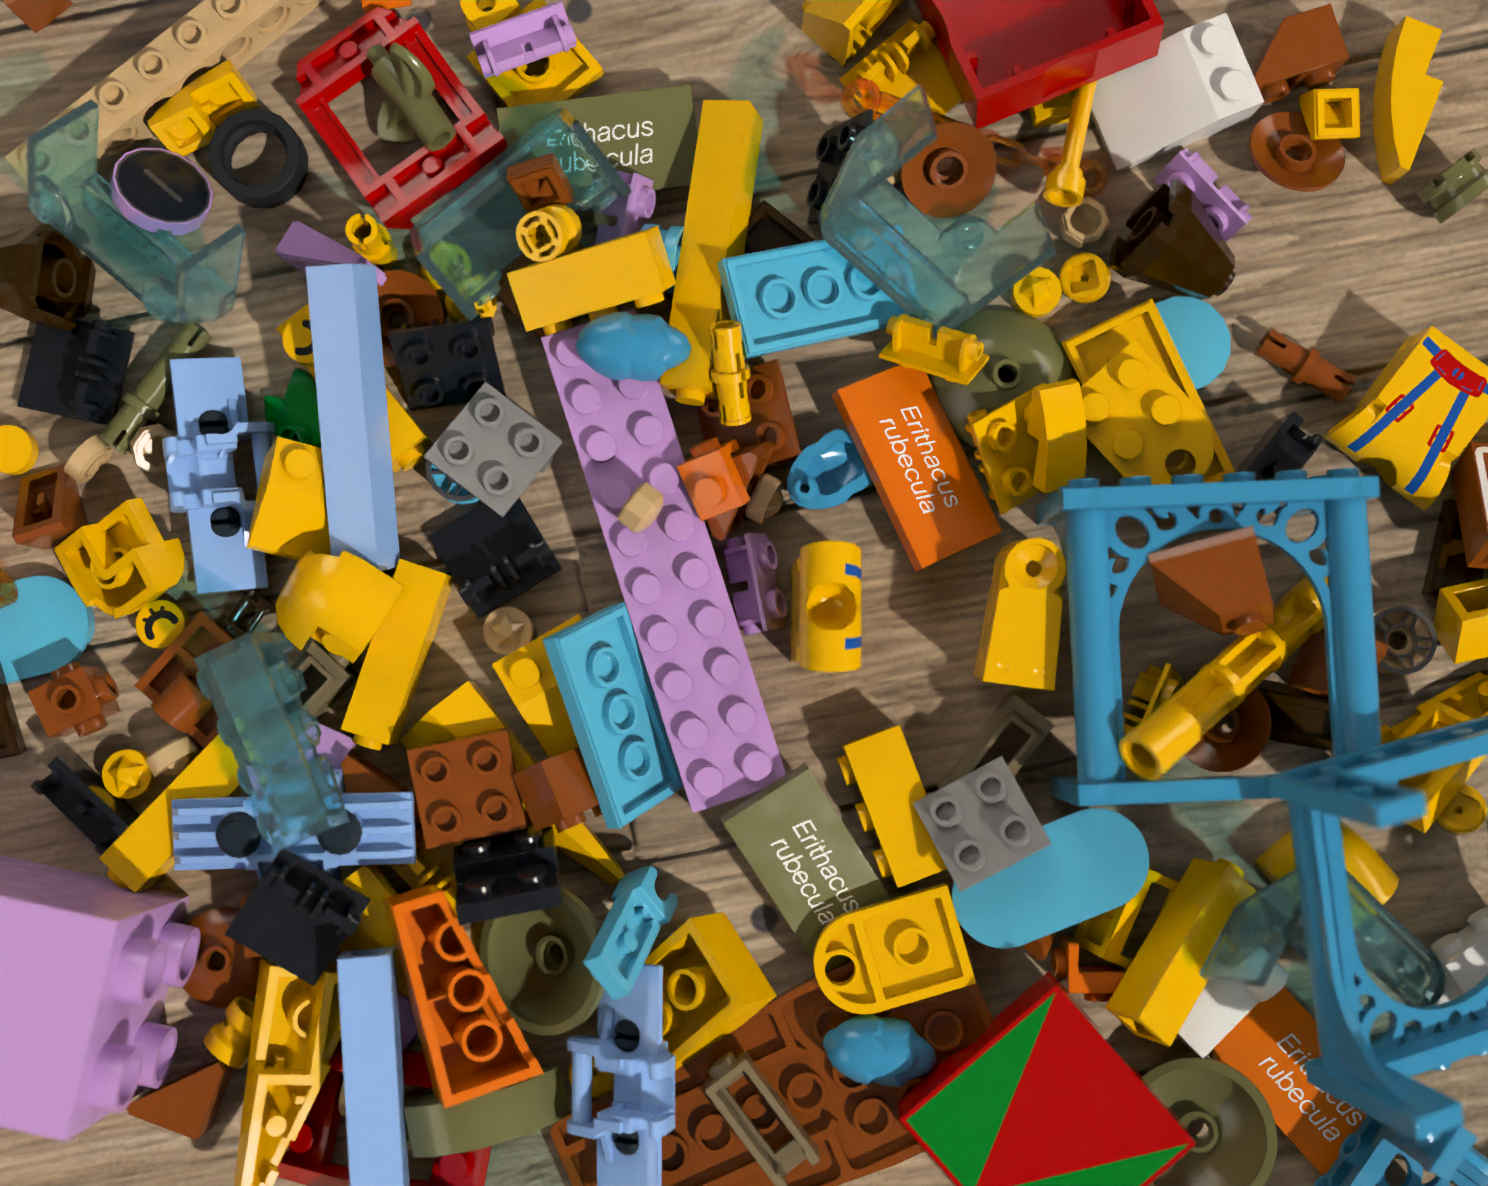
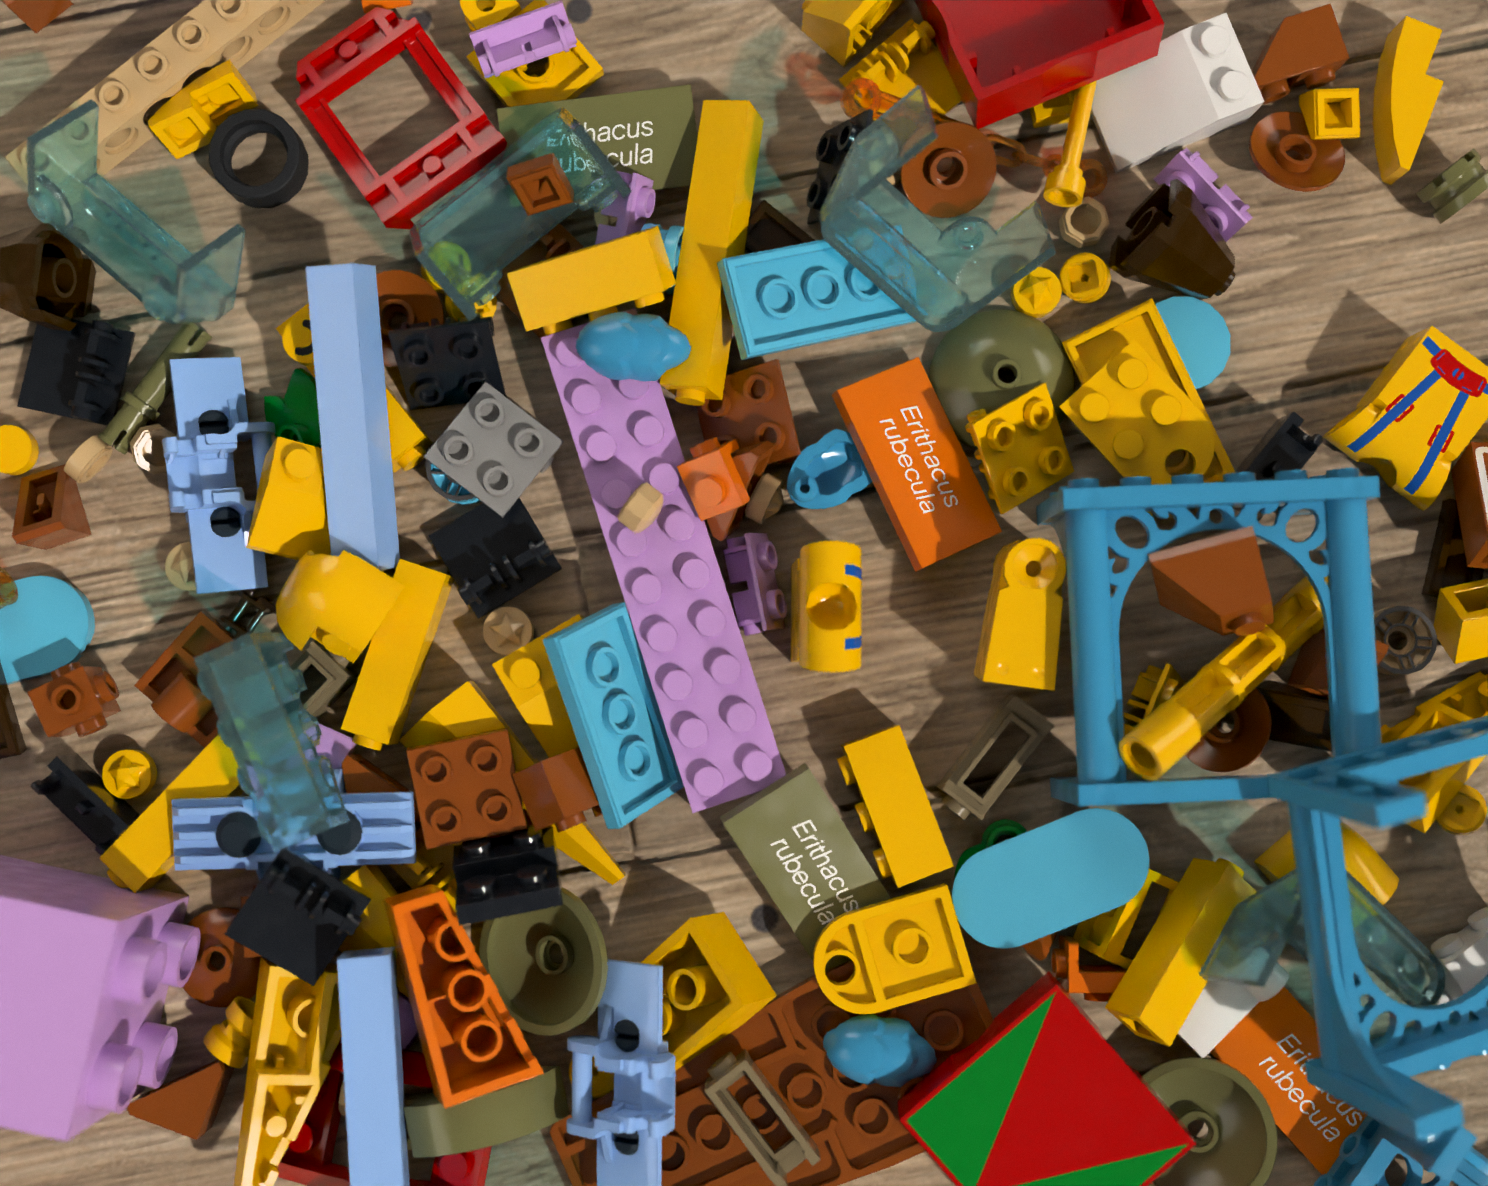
(121, 560): yellow brick -> none
(160, 191): black tile -> none
(161, 623): yellow tile -> none
(172, 757): tan tile -> none
(307, 248): lavender slope -> none
(371, 241): yellow pin -> none
(409, 107): olive plant -> none
(559, 227): yellow wheel -> none
(629, 931): medium azure plate -> none
(730, 372): yellow pin -> none
(950, 356): yellow hinge -> none
(981, 824): light grey hinge -> none
(1060, 426): yellow slope -> none
(1305, 365): dark orange pin -> none

